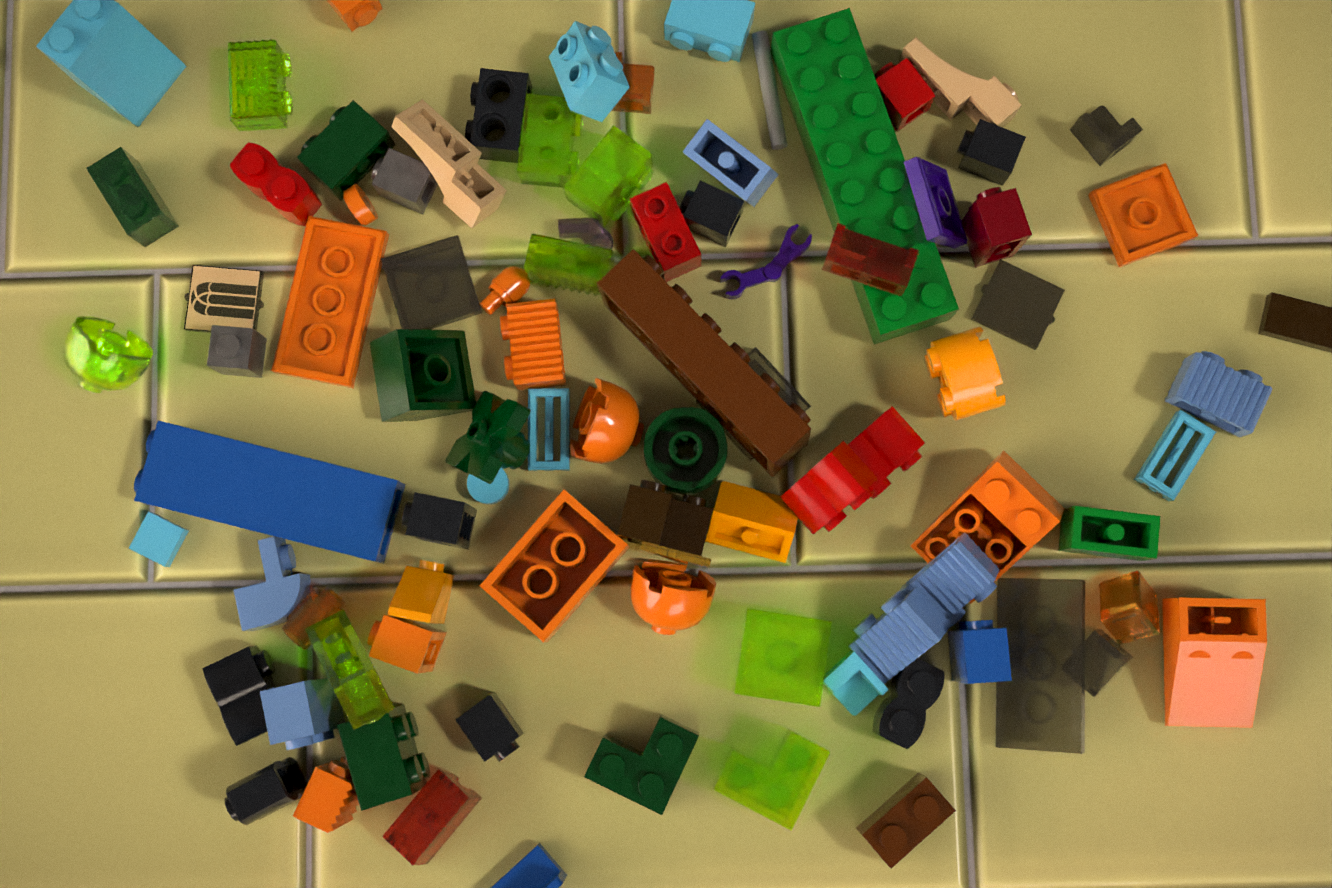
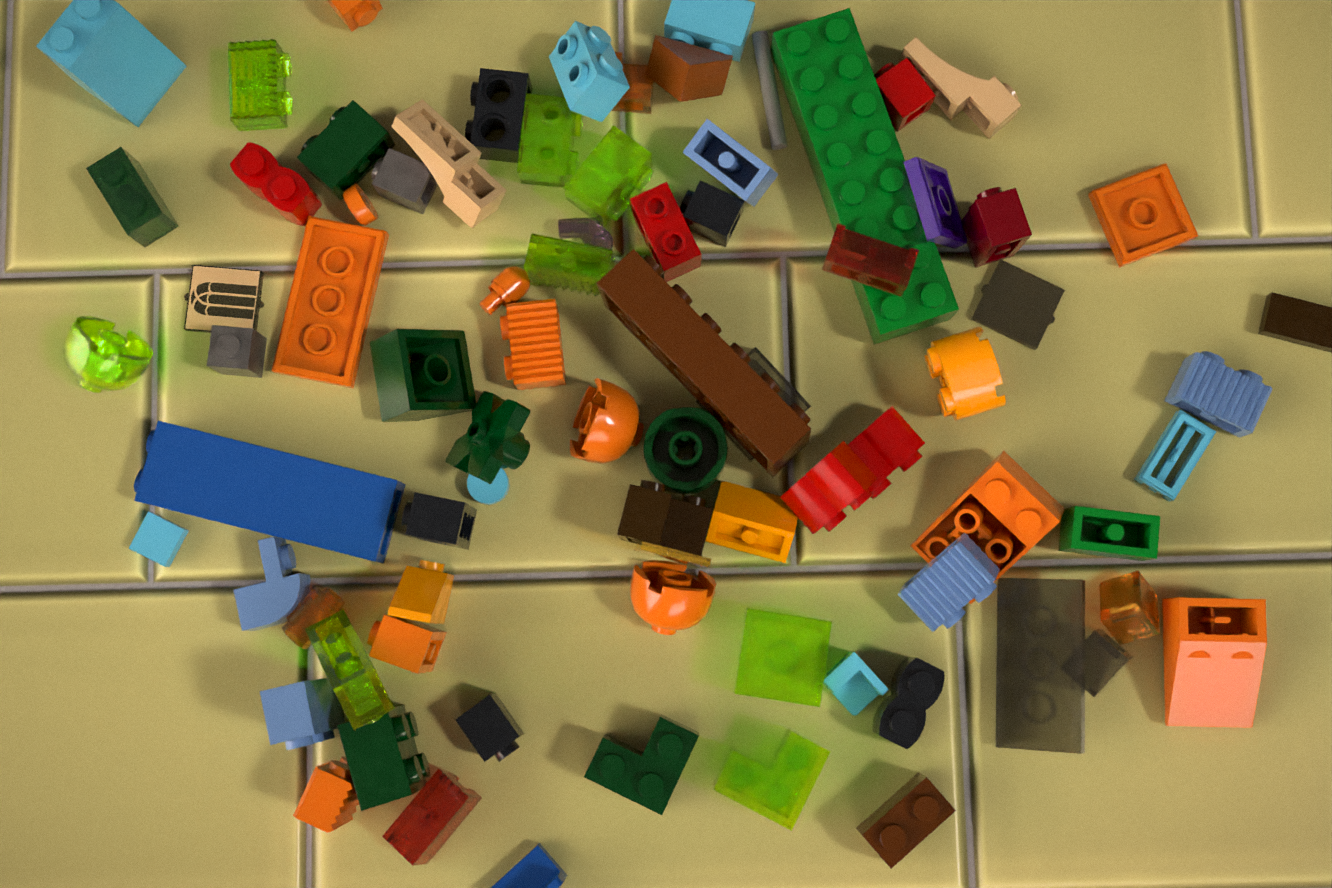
(237, 688): black brick -> none
(265, 791): black brick -> none
(432, 285): clear smoke tile -> none
(549, 463): medium azure tile -> none
(554, 566): orange brick -> none
(687, 69): none -> dark orange slope
(772, 271): dark purple piece -> none
(899, 634): medium blue brick -> none
(979, 653): blue brick -> none
(990, 151): black brick -> none
(1103, 134): clear smoke panel -> none

